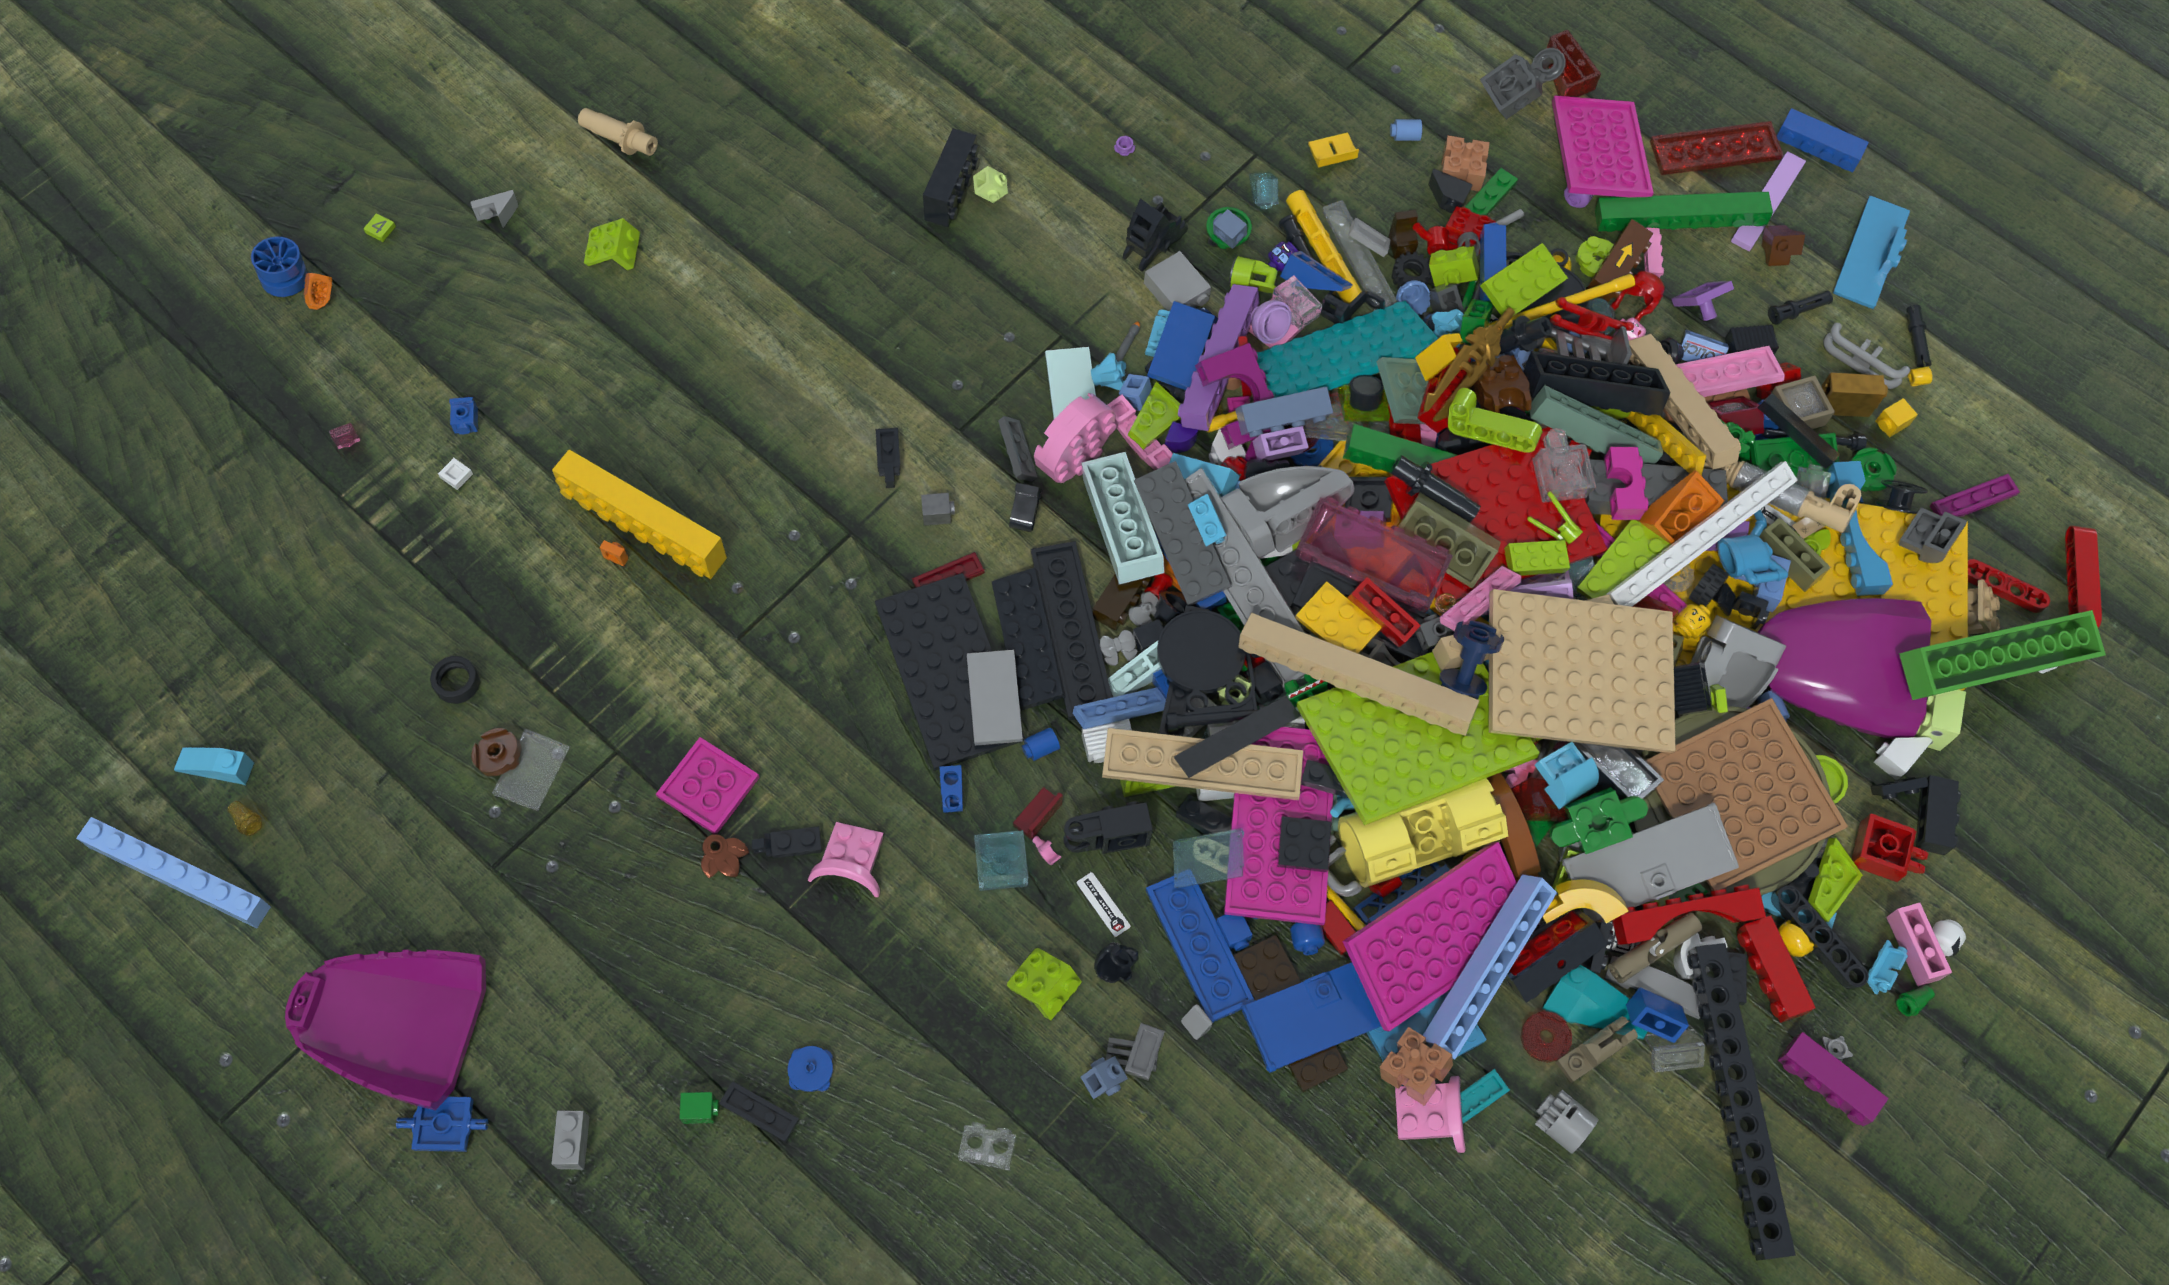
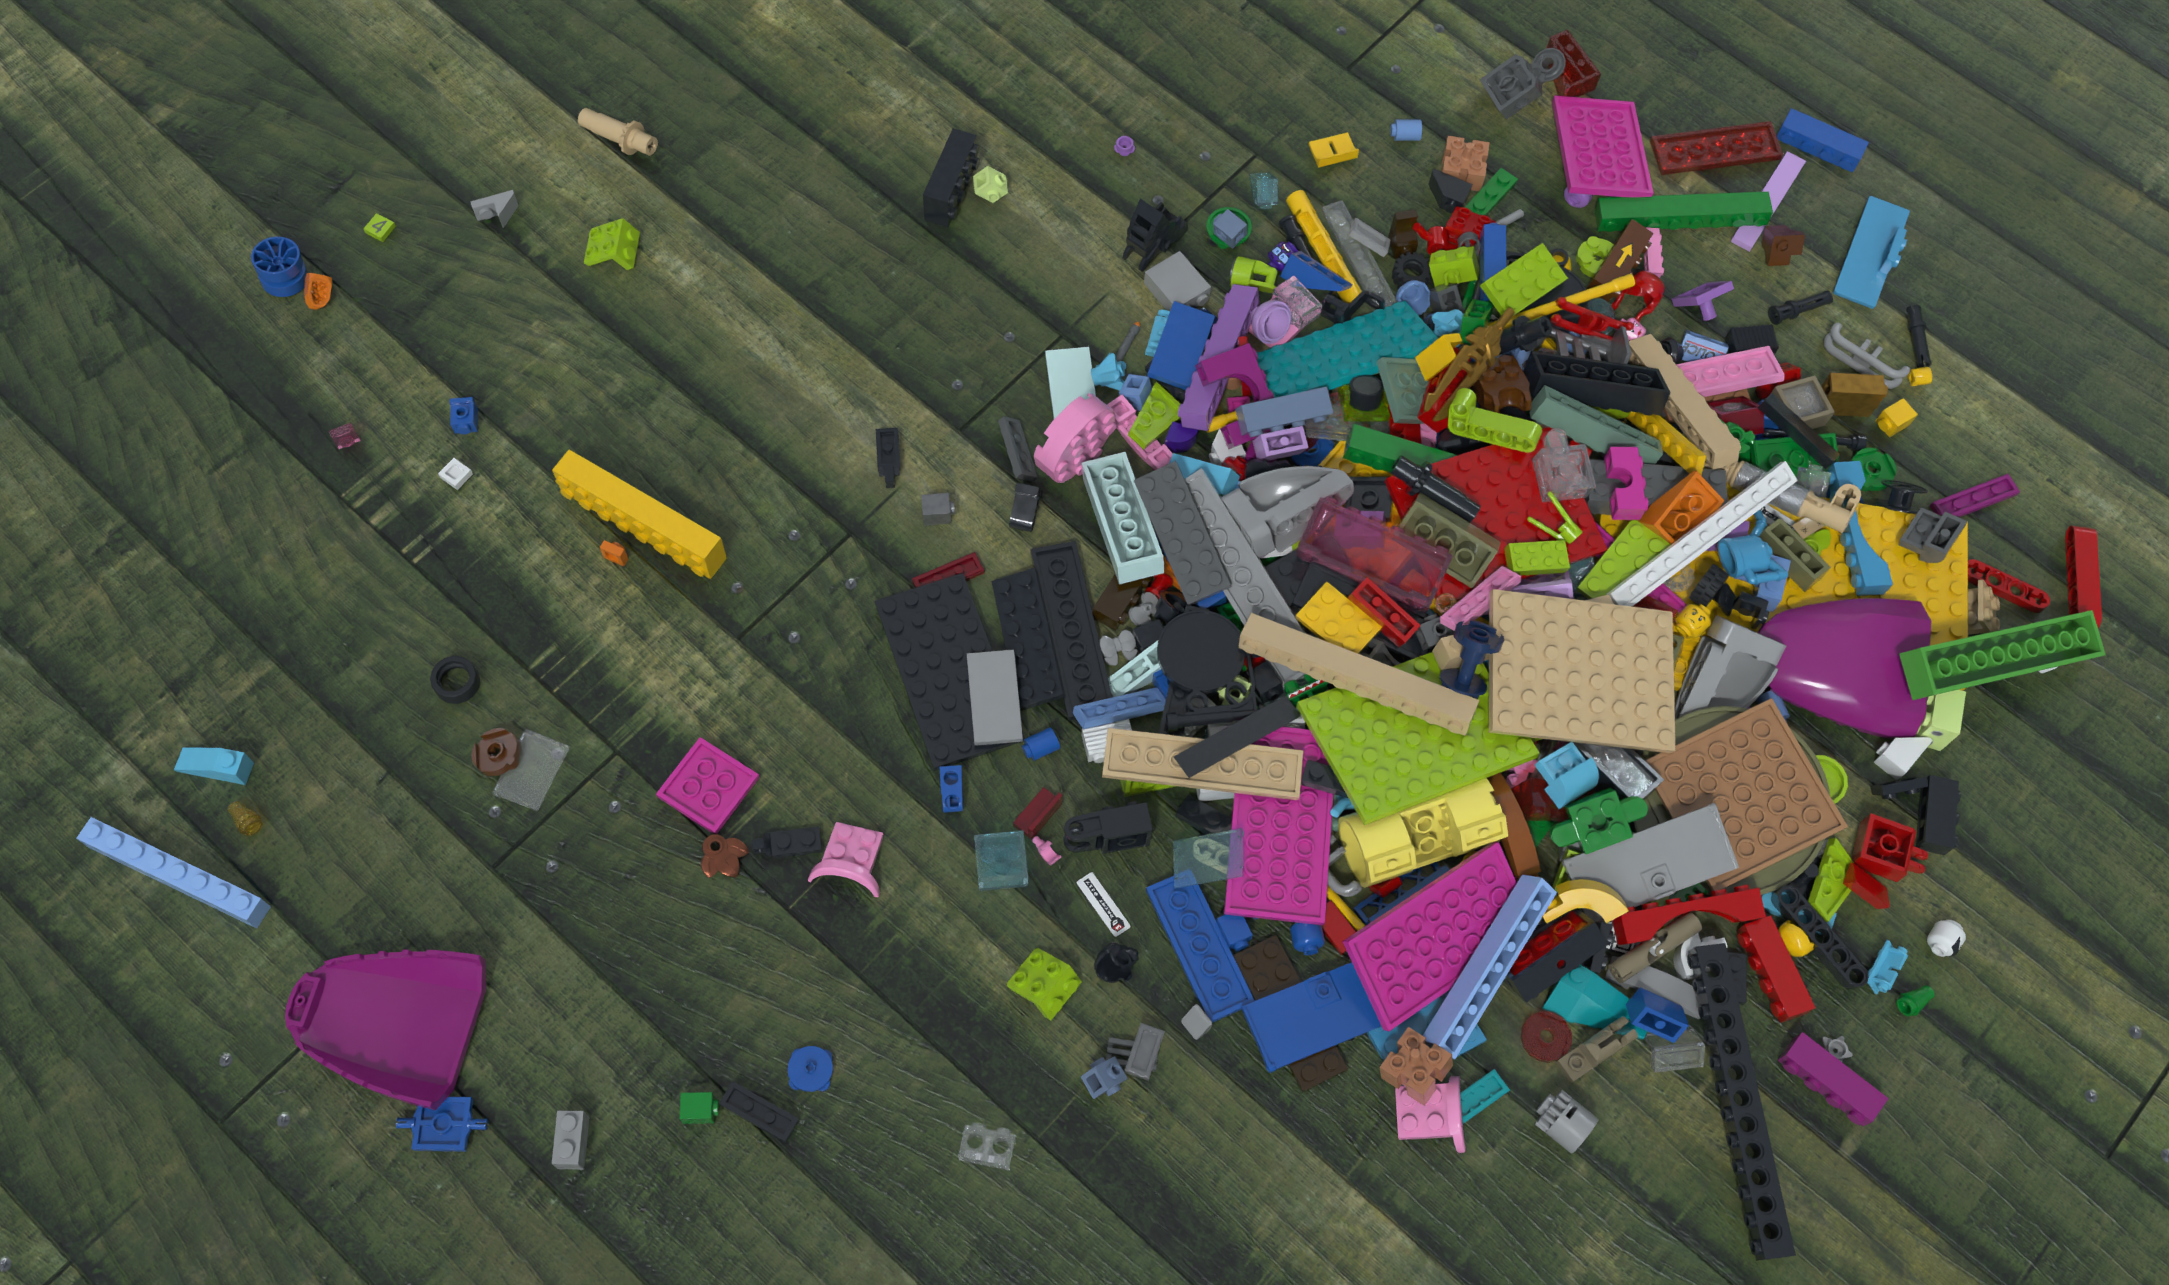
(1207, 520): medium azure hinge -> none
(1304, 844): black plate -> none
(1691, 689): black brick -> none
(1718, 698): lime tile -> none
(1866, 887): none -> red slope
(1917, 936): bright pink brick -> none

